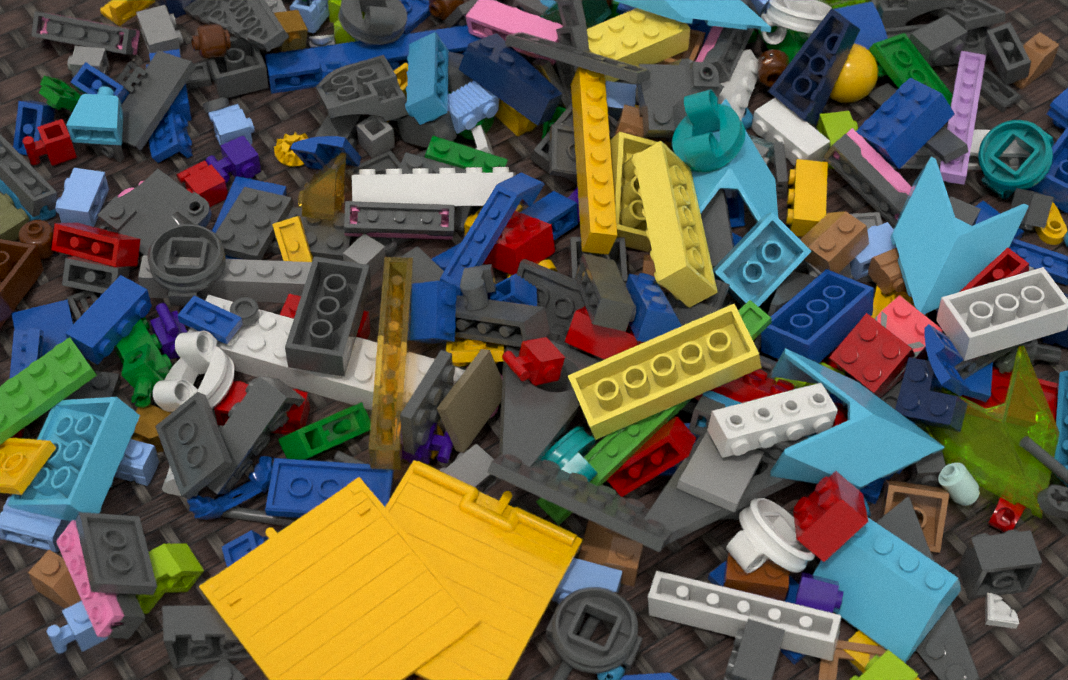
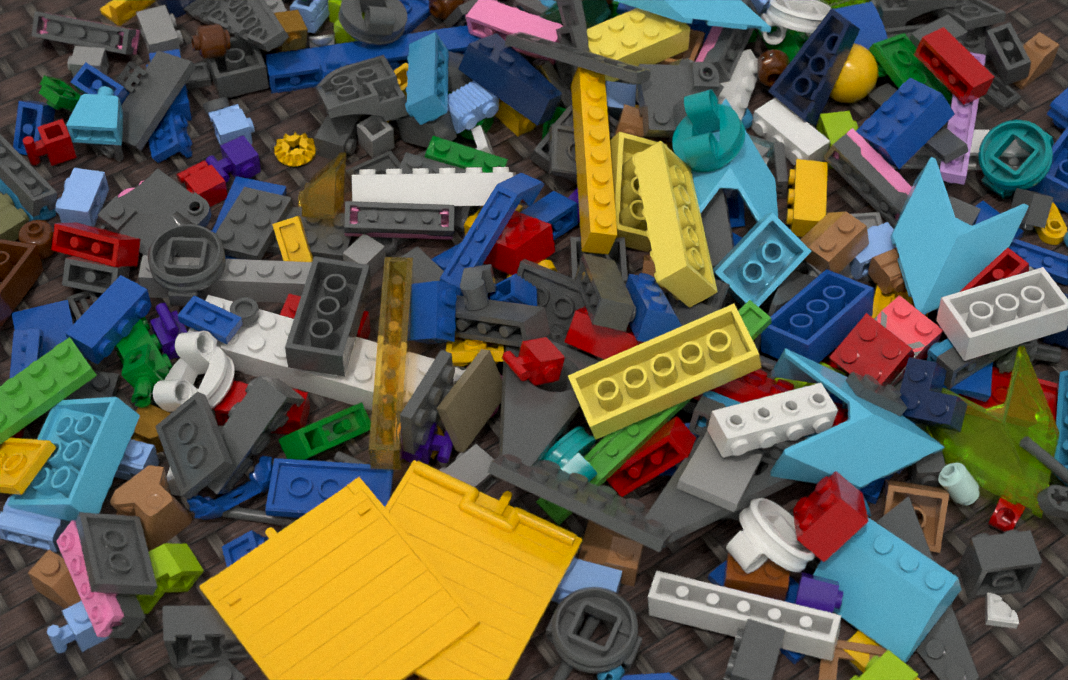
(151, 500): none -> medium nougat piece
(319, 151): blue slope -> none
(875, 393): none -> dark grey plate
(943, 359): blue slope -> none
(954, 65): none -> red brick

